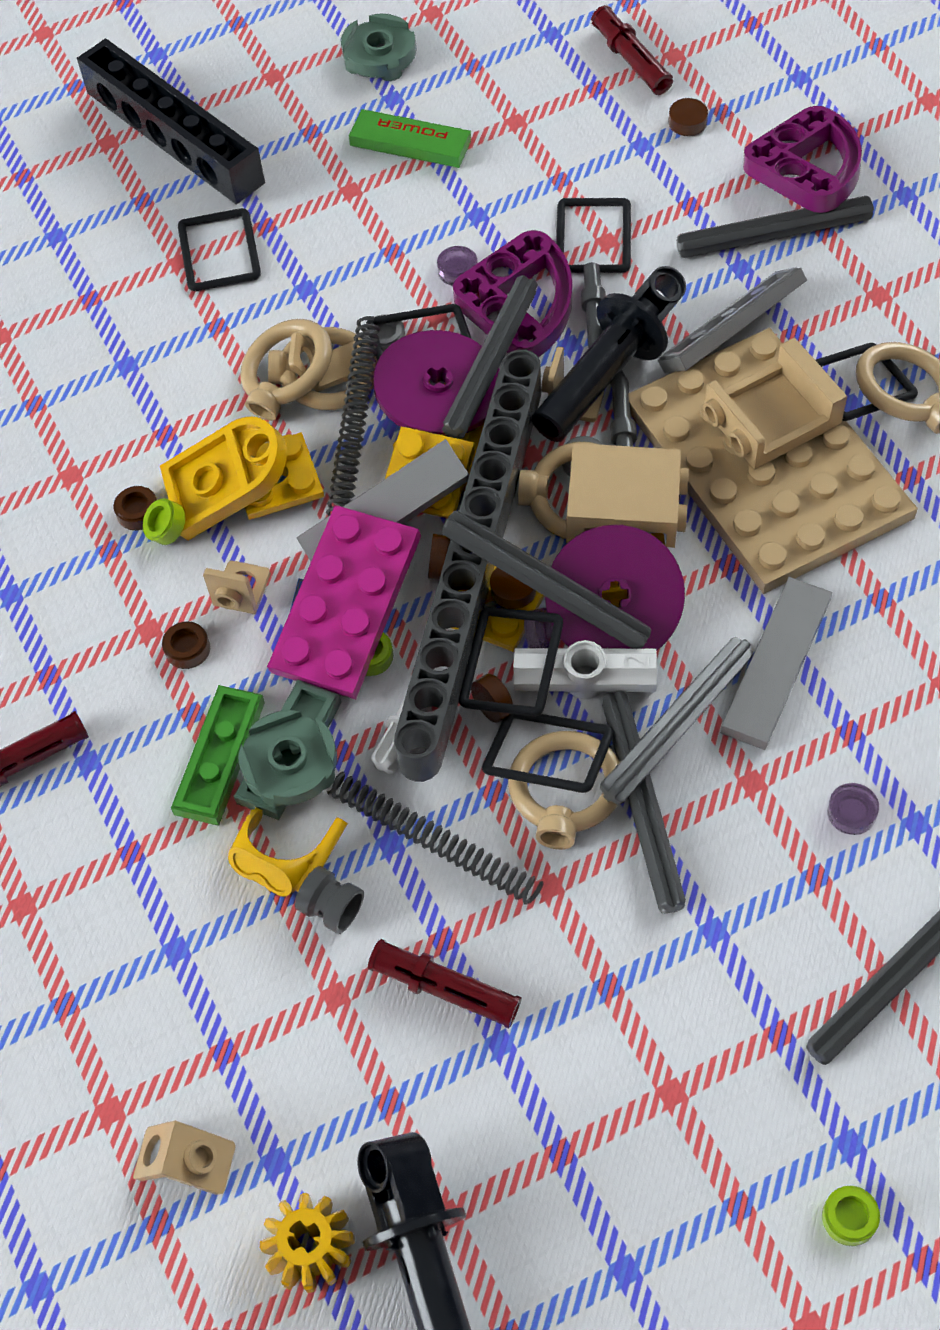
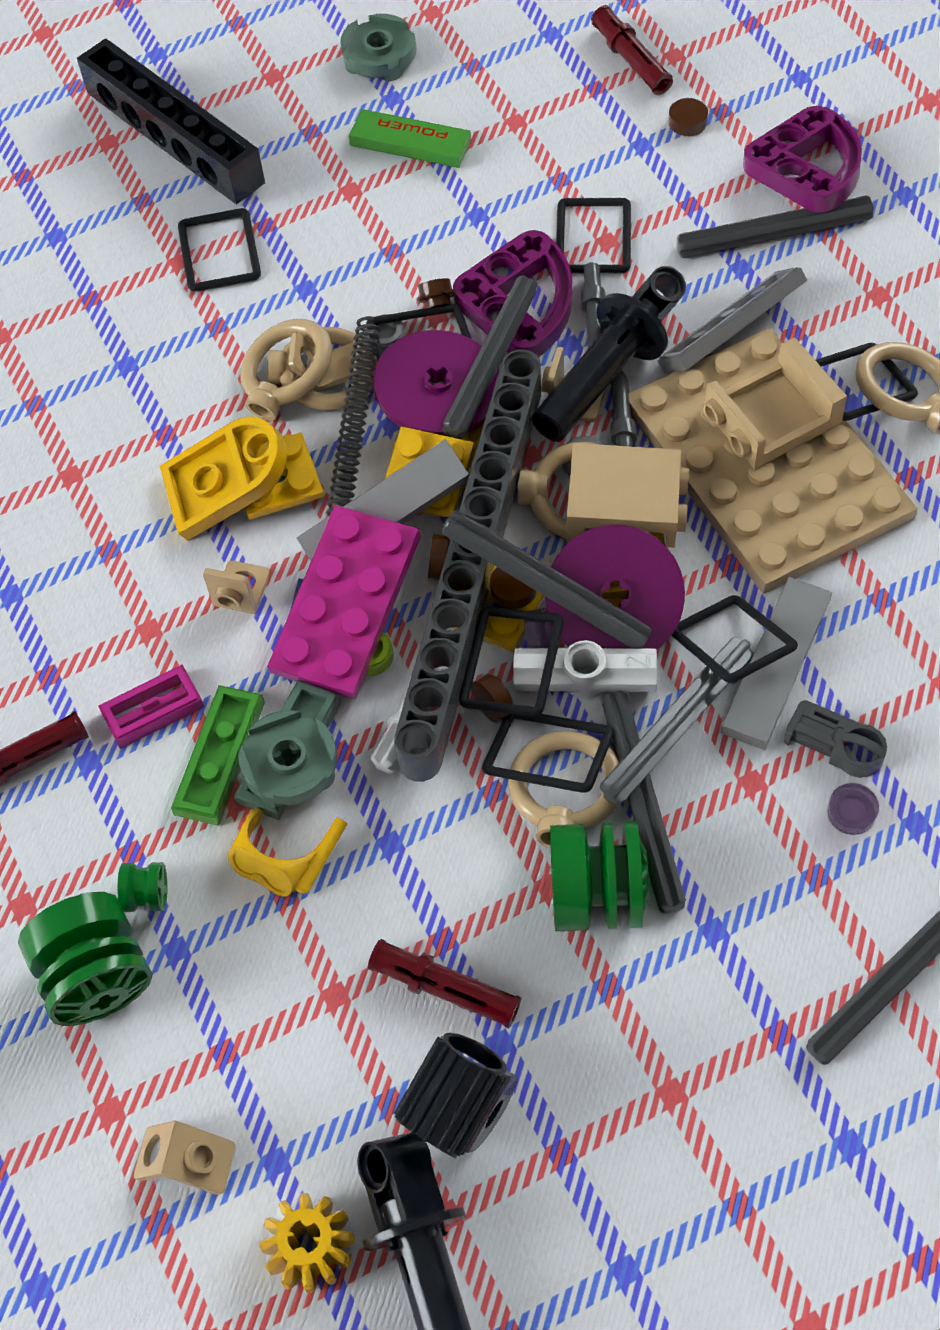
(84, 958): none -> green wheel
(132, 505): reddish brown tile -> none
(142, 886): none -> green wheel
(154, 712): none -> dark pink tile
(163, 521): lime tile -> none
(186, 645): reddish brown tile -> none
(326, 898): dark grey wheel -> none
(413, 817): dark grey piece -> none
(436, 292): none -> reddish brown plate
(454, 262): clear purple tile -> none
(455, 1099): none -> black piece
(597, 876): none -> green wheel
(791, 643): none -> black piece
(828, 733): none -> dark grey piece
(851, 1215): lime tile -> none

